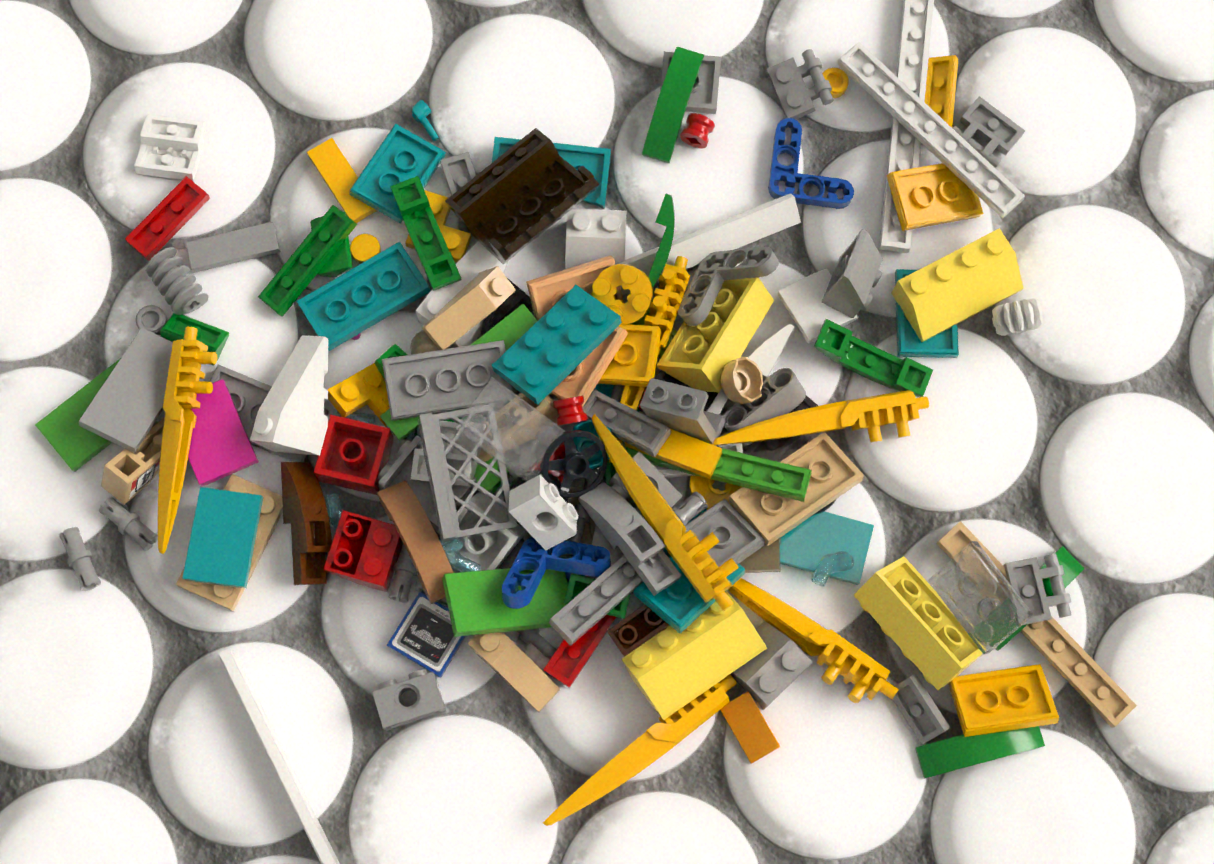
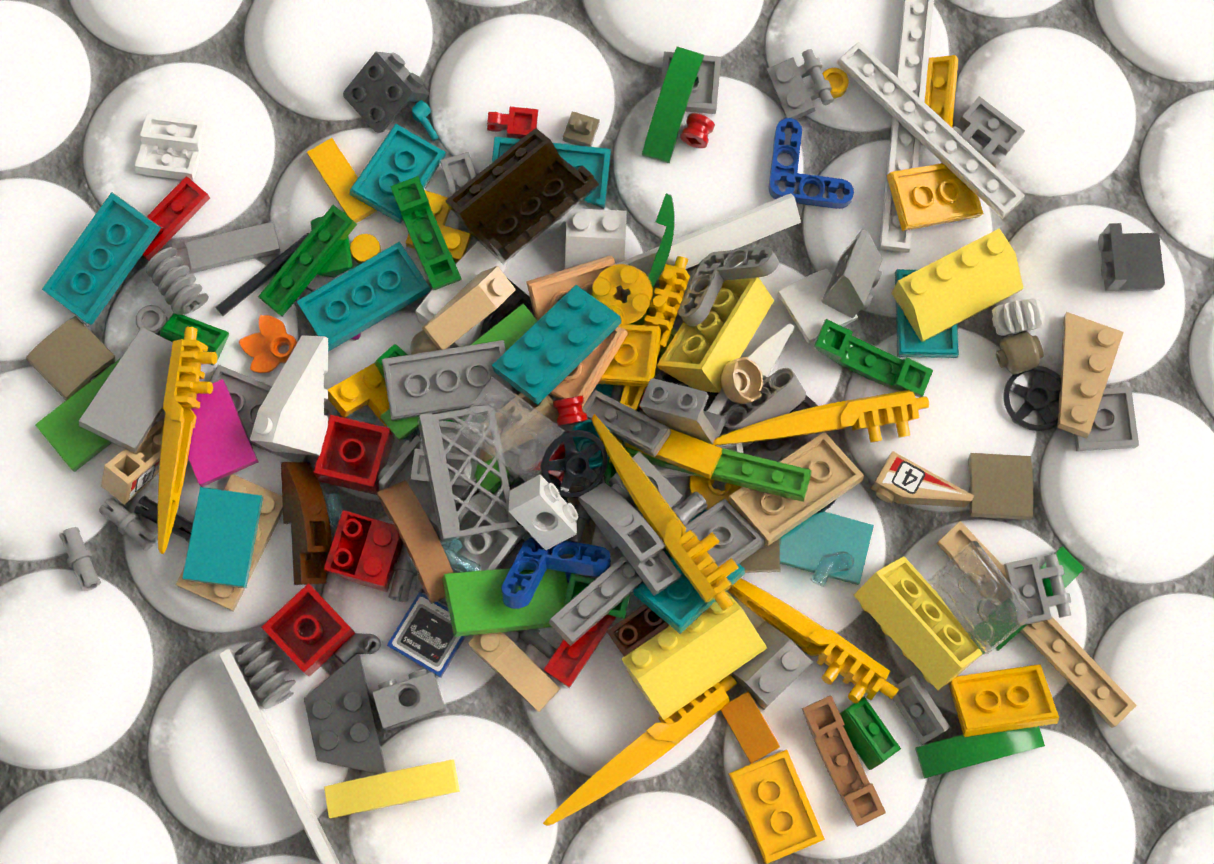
(70, 357): none -> dark tan slope
(101, 258): none -> teal plate
(152, 512): none -> black pin
(258, 279): none -> black bar
(265, 344): none -> orange plate
(265, 672): none -> light grey piece
(308, 630): none -> red brick
(344, 720): none -> dark grey wing
(358, 644): none -> dark grey arm
(383, 90): none -> dark grey bracket
(391, 789): none -> light yellow slope
(517, 123): none -> red plate
(581, 129): none -> dark tan tile
(776, 806): none -> yellow tile
(842, 761): none -> medium nougat slope
(868, 734): none -> green slope
(912, 484): none -> tan slope
(1001, 486): none -> dark tan slope
(1019, 352): none -> dark tan head
(1035, 398): none -> black wheel
(1085, 369): none -> tan wing
(1113, 424): none -> light grey tile
(1130, 260): none -> dark grey bracket

